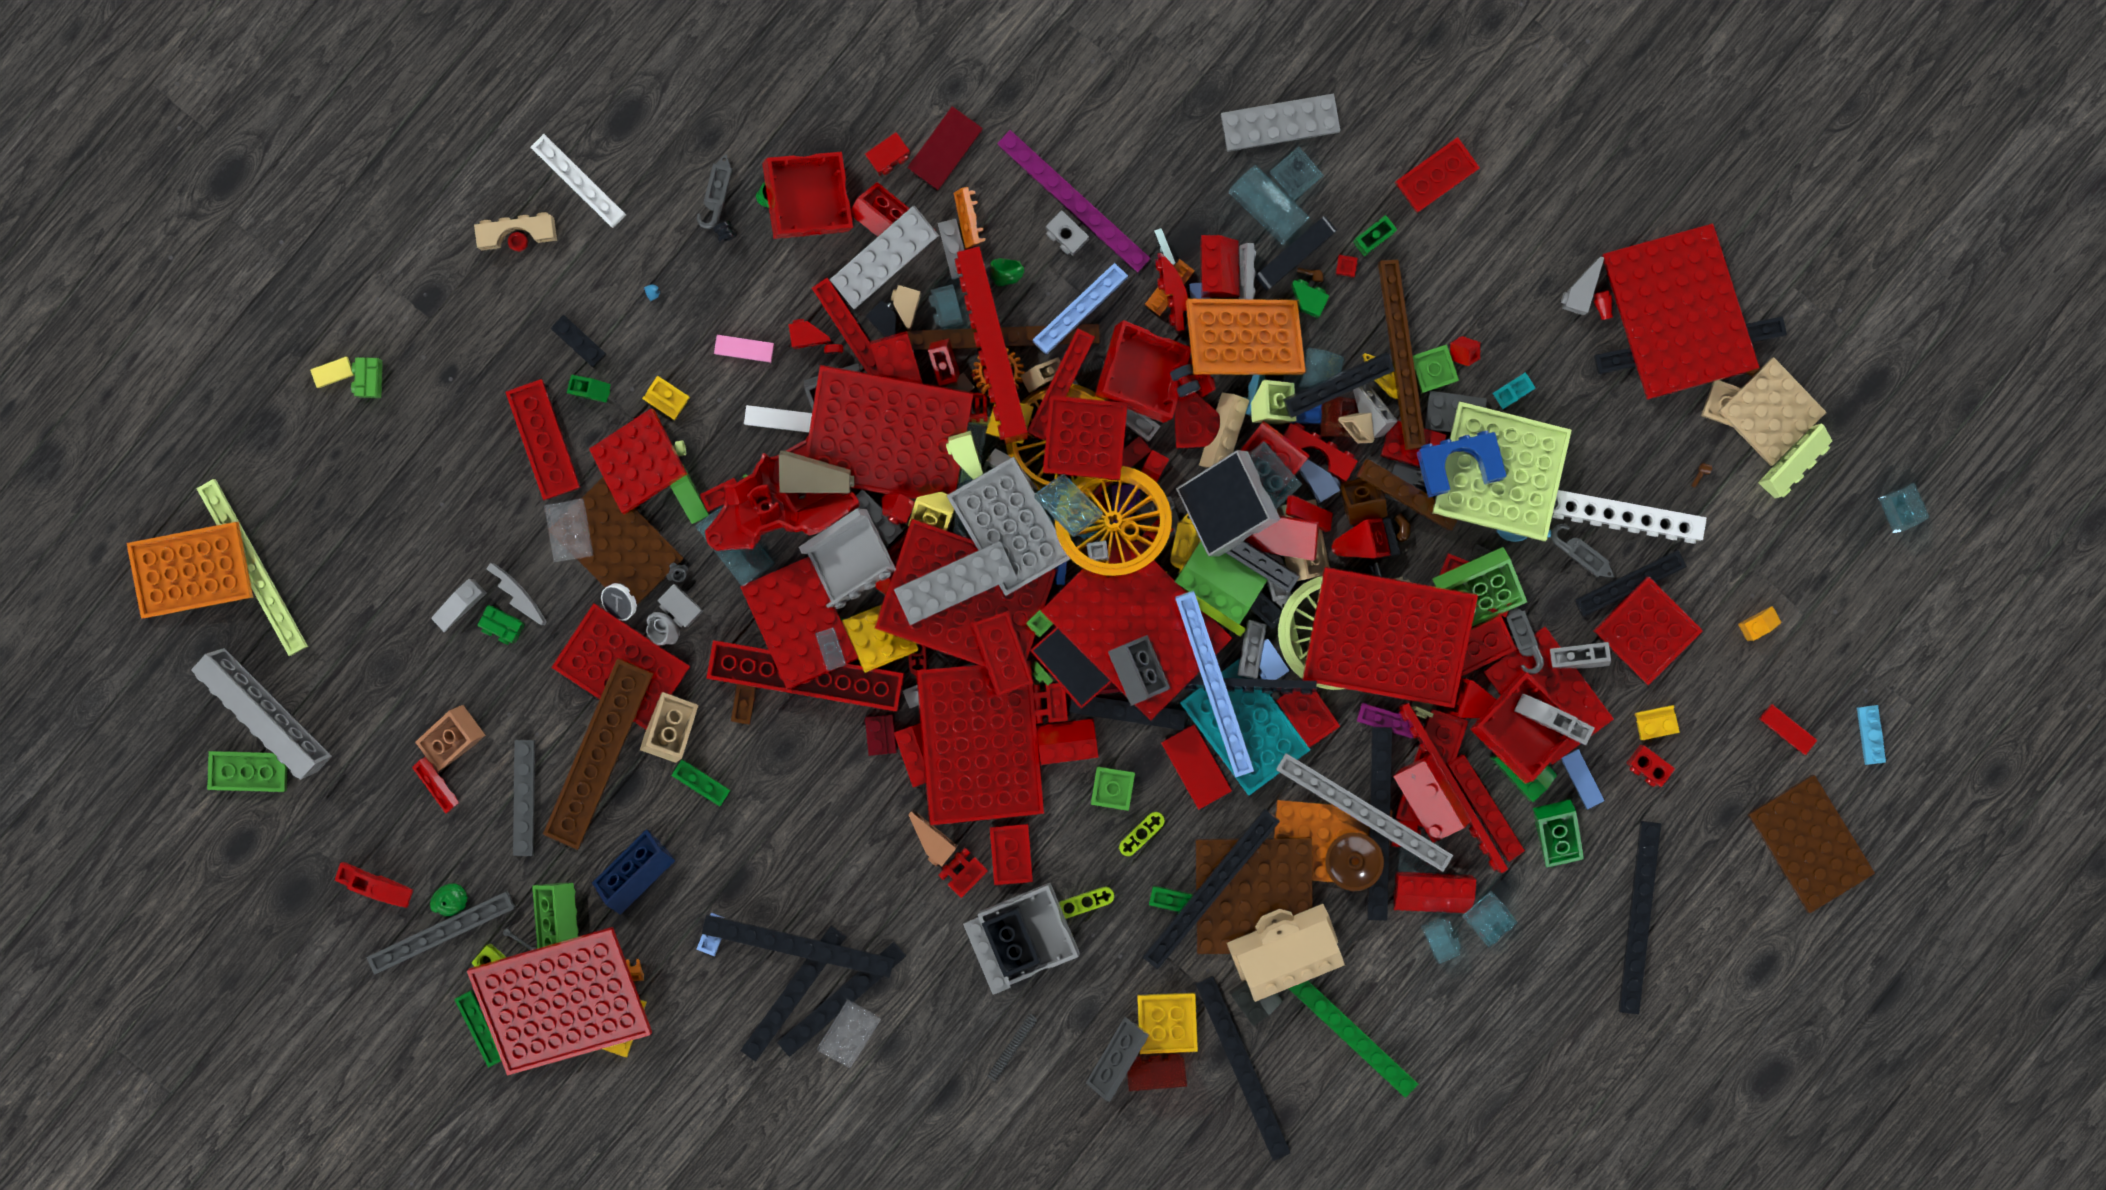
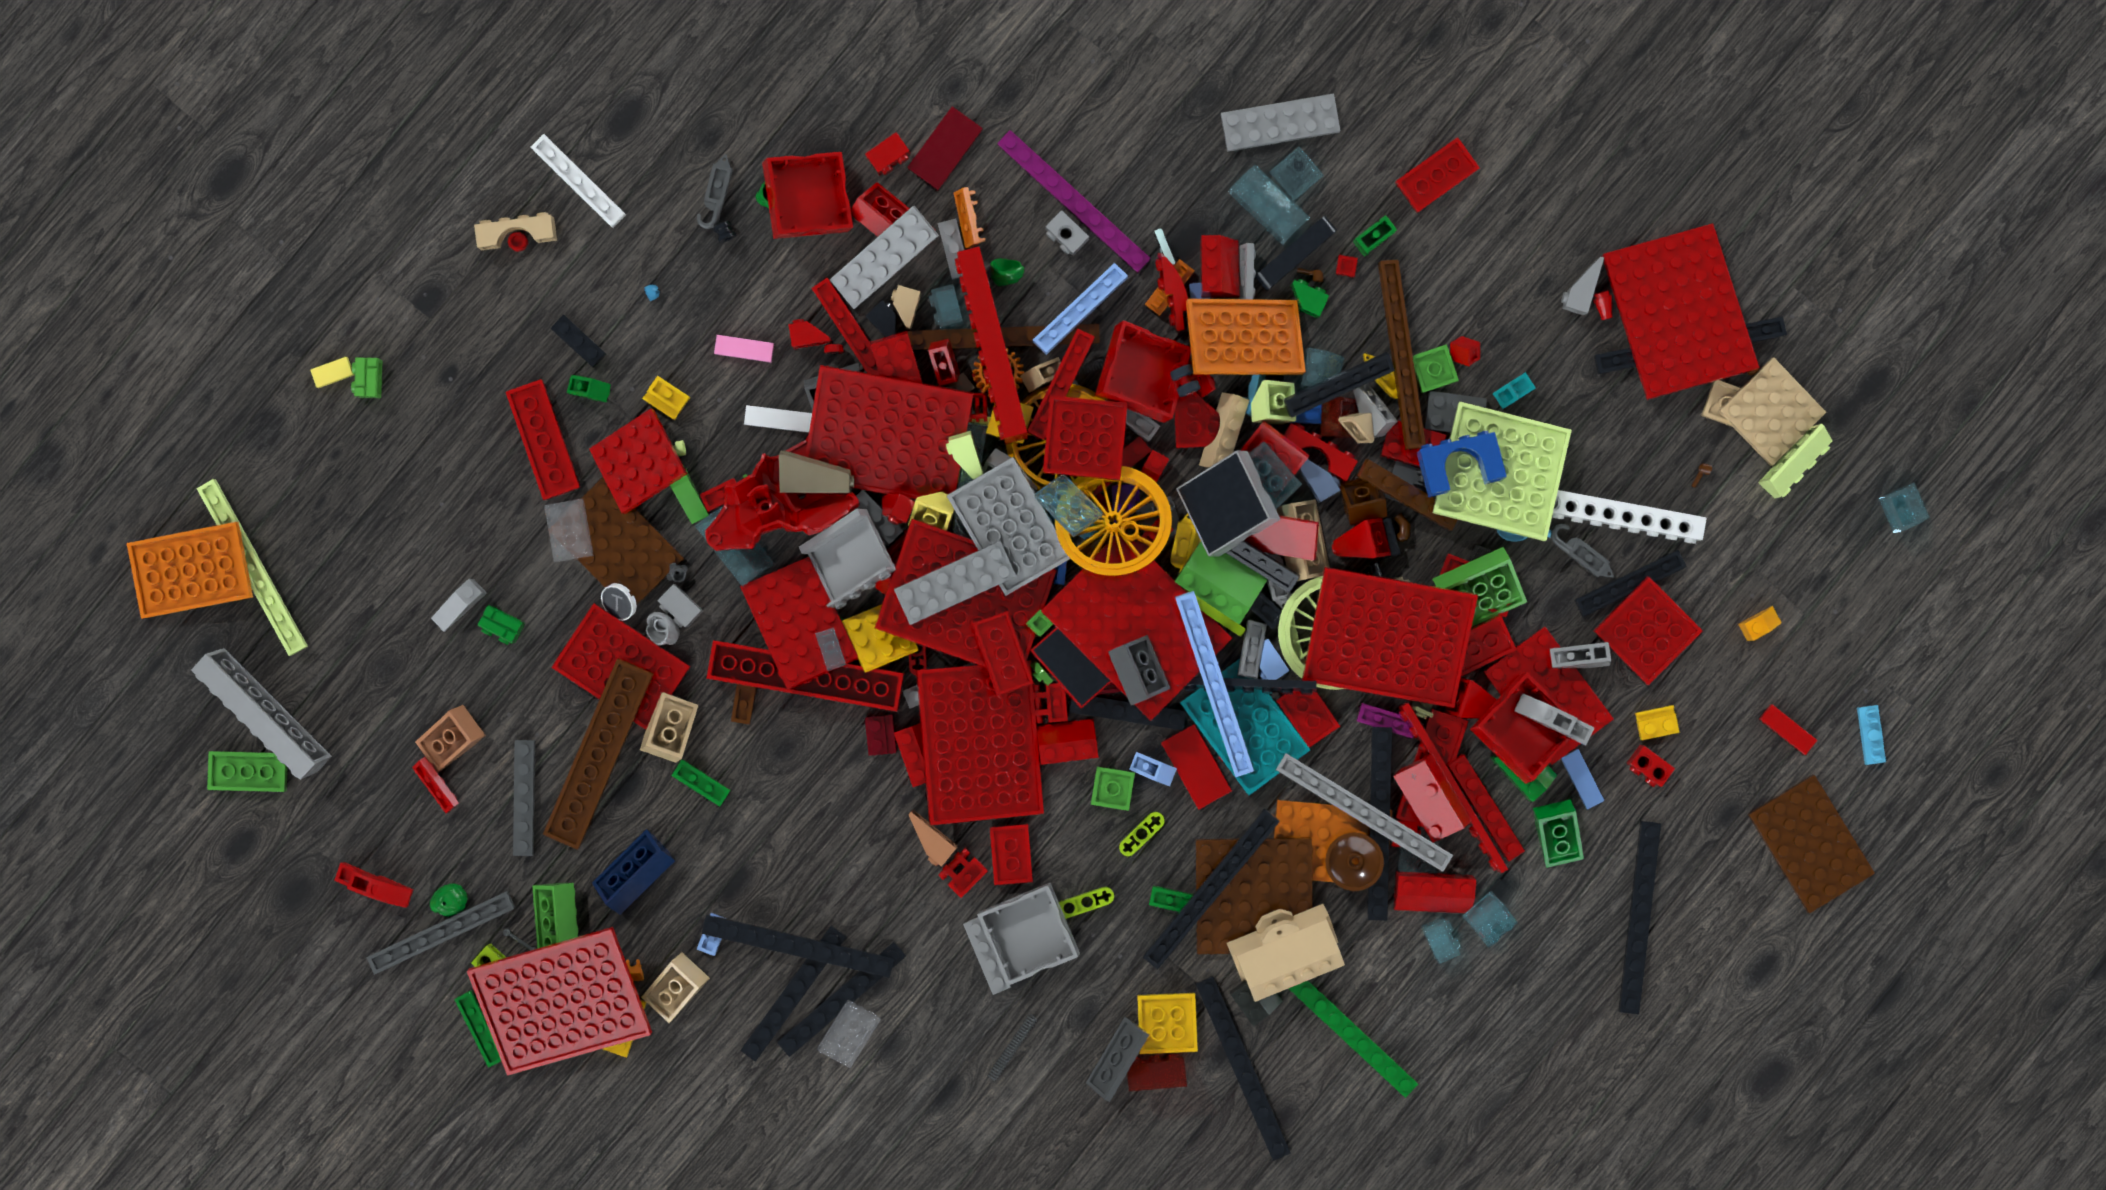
(521, 599): light grey slope -> none
(675, 987): none -> tan slope
(1011, 942): black slope -> none
(1098, 551): light grey tile -> none
(1153, 769): none -> light blue slope
(1304, 510): red tile -> none
(1524, 638): dark grey plate -> none

